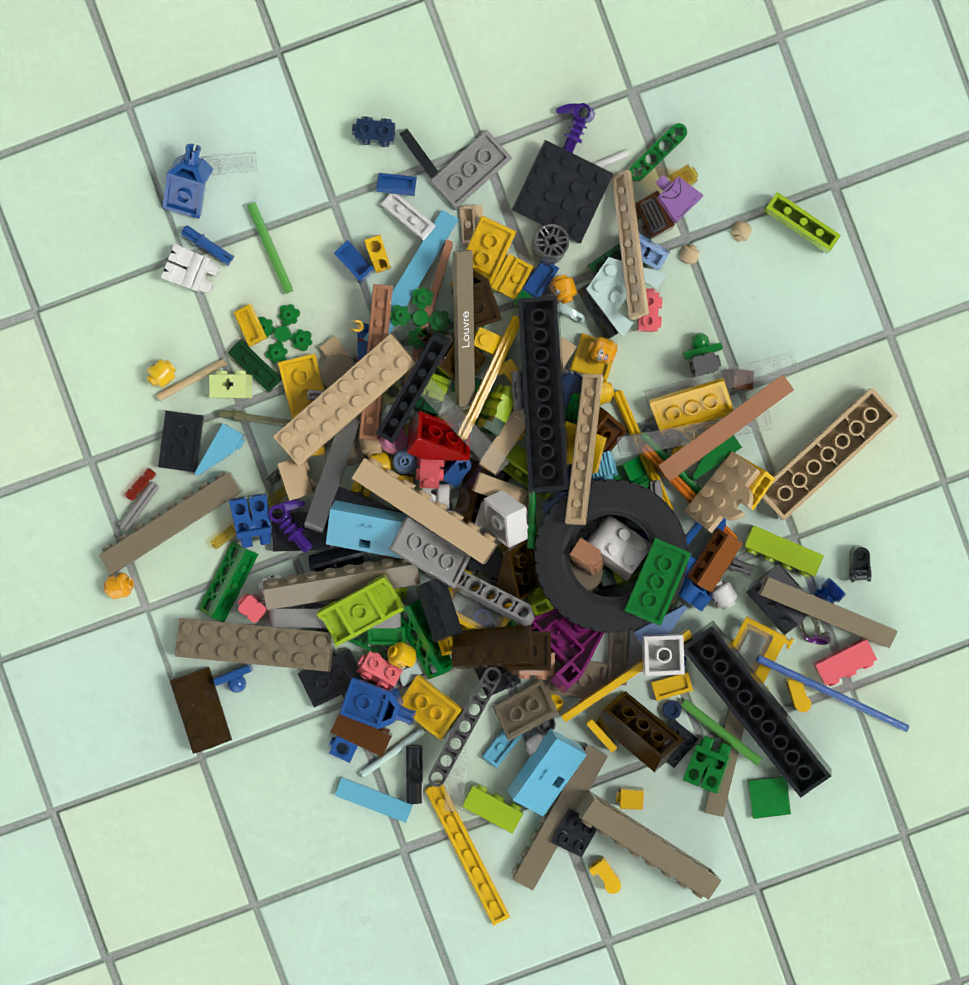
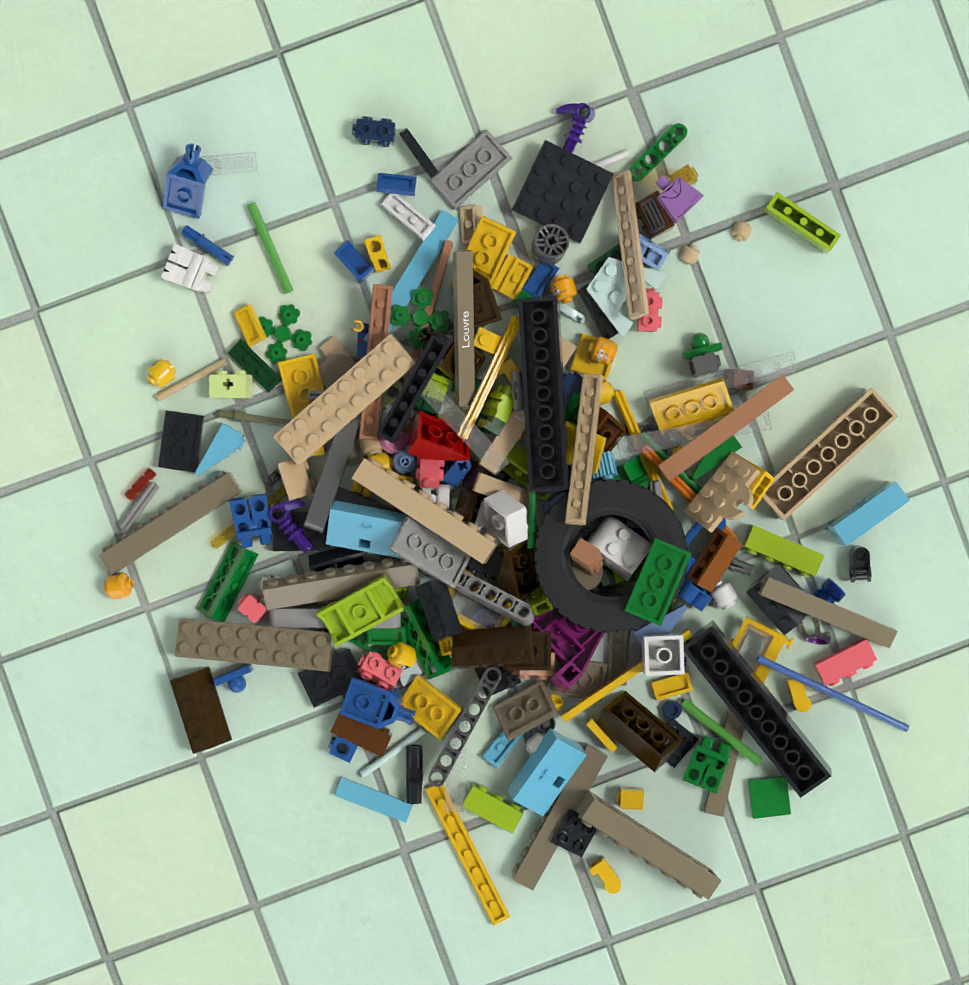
(868, 513): none -> medium azure brick

